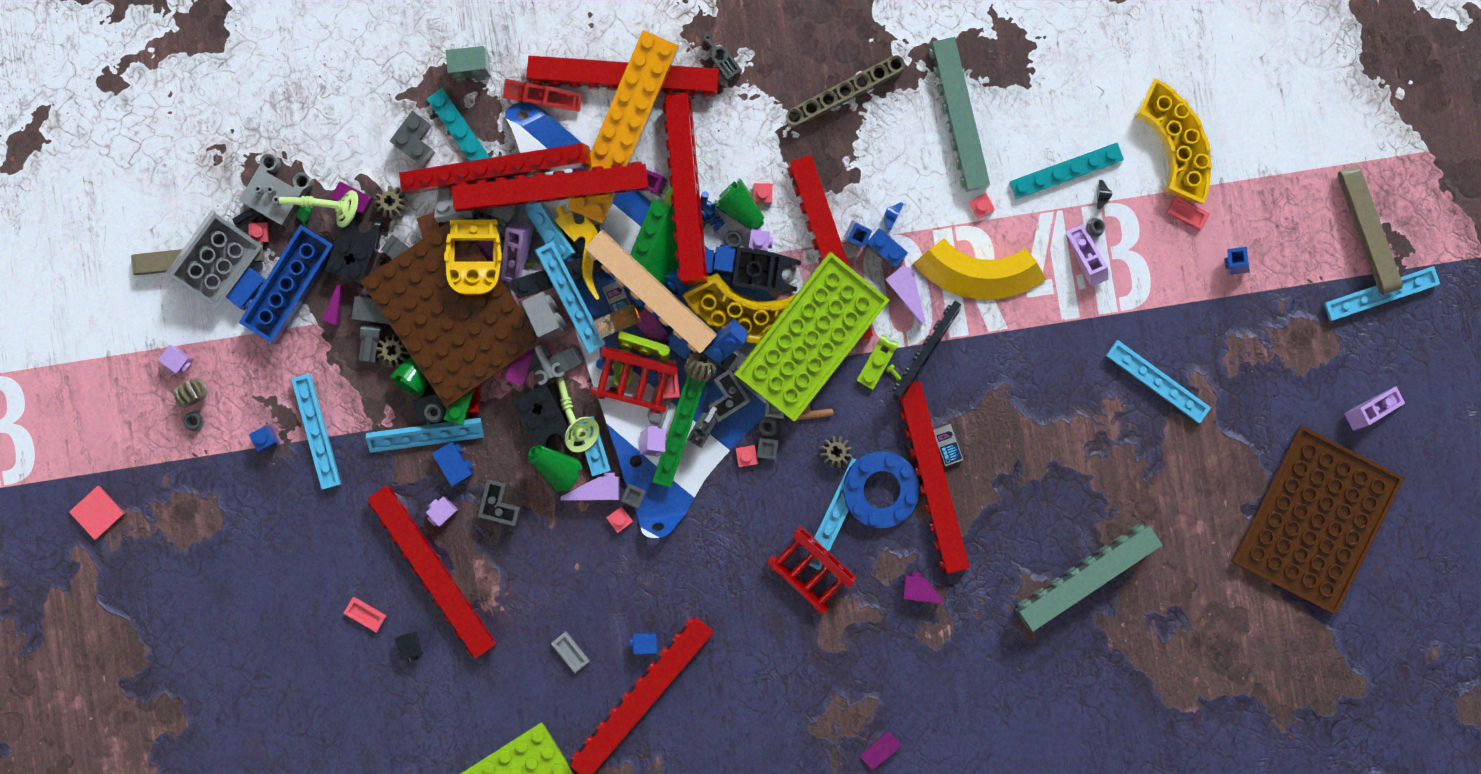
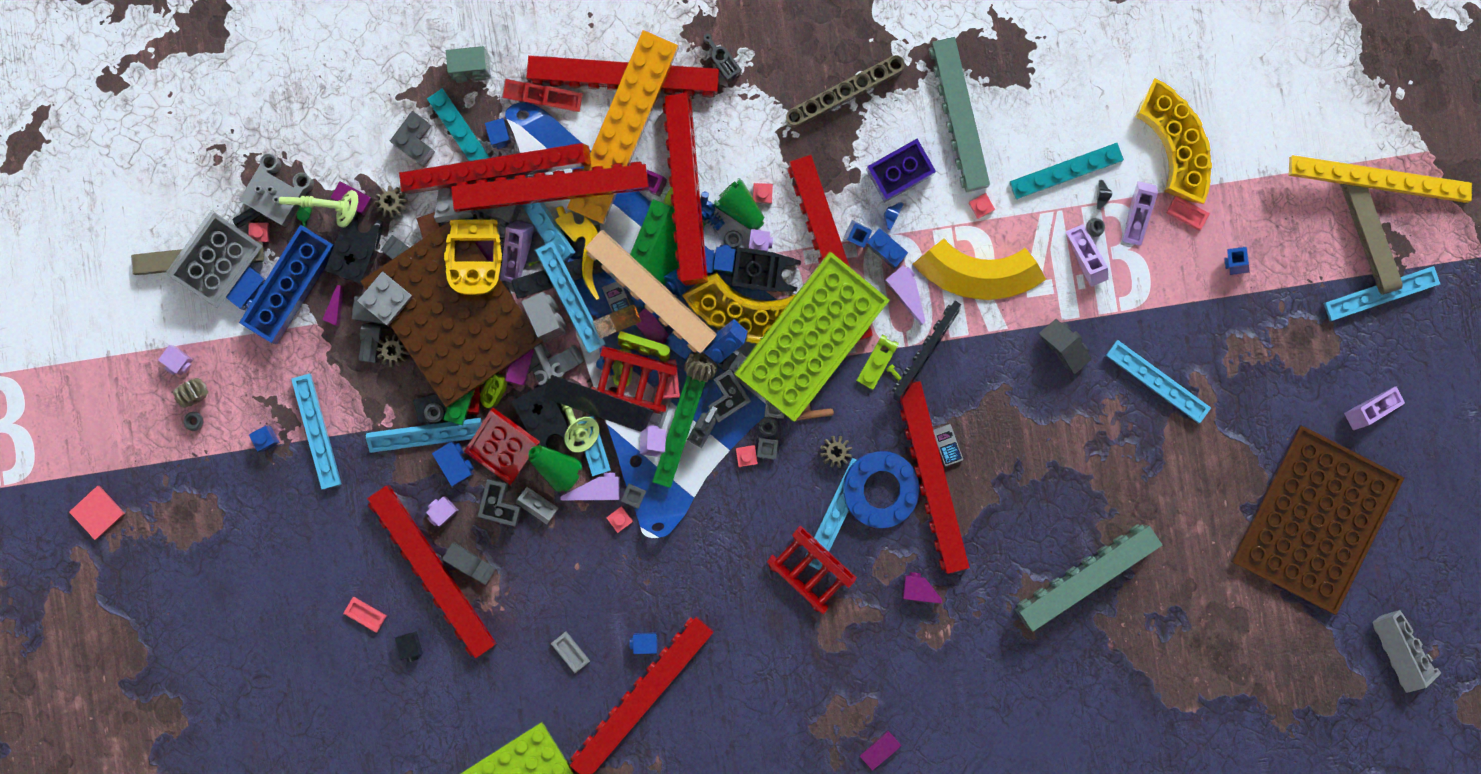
(385, 298): none -> light grey plate
(410, 378): green cone -> none
(469, 563): none -> dark grey piece
(493, 388): none -> lime plate
(498, 133): none -> blue brick
(501, 446): none -> red plate
(536, 505): none -> light grey plate
(597, 403): none -> black sticker
(900, 170): none -> dark purple brick
(1066, 345): none -> dark grey brick
(1140, 212): none -> lavender slope
(1380, 179): none -> yellow plate
(1405, 652): none -> light grey wedge

